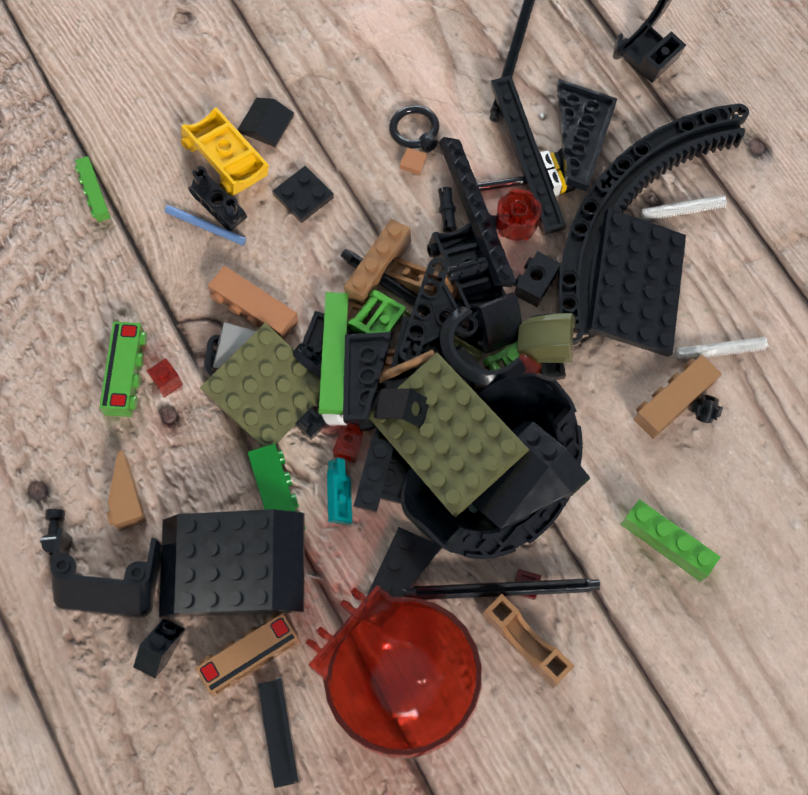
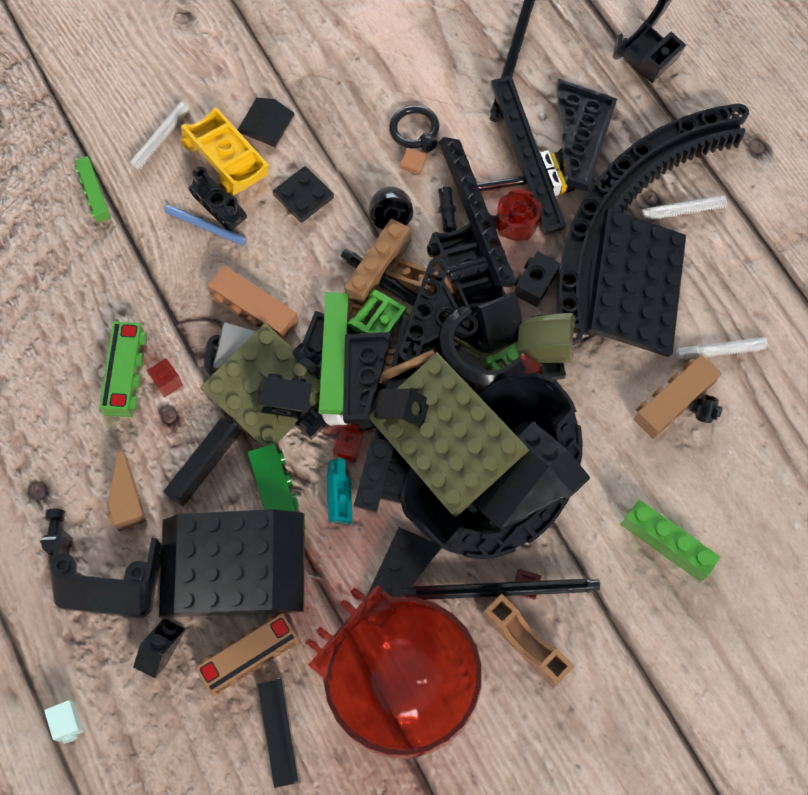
(64, 722): none -> light aqua brick
(159, 134): none -> white axle
(202, 462): none -> black panel
(283, 396): none -> black brick
(388, 204): none -> black cylinder

